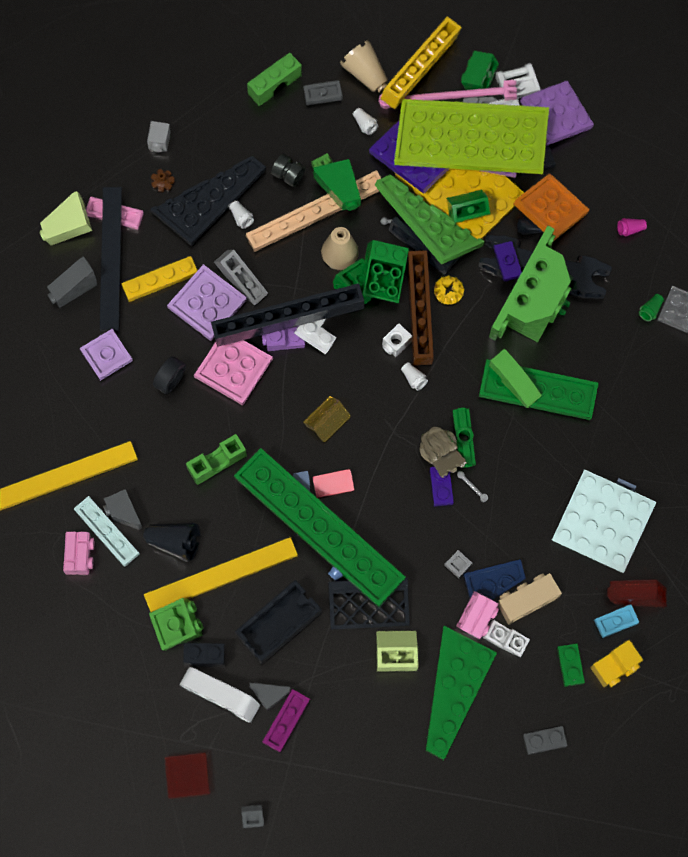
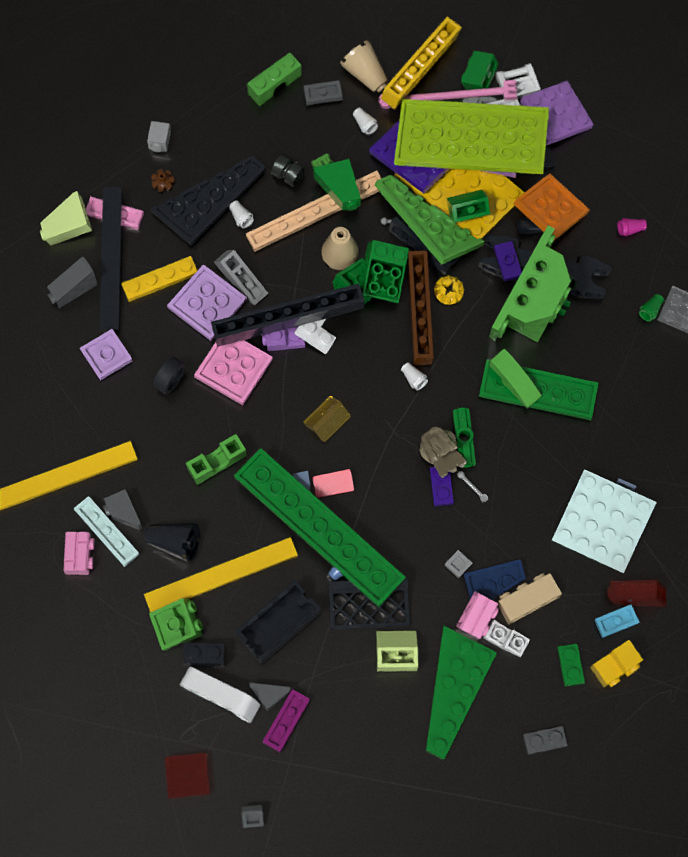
(396, 333): white brick -> none

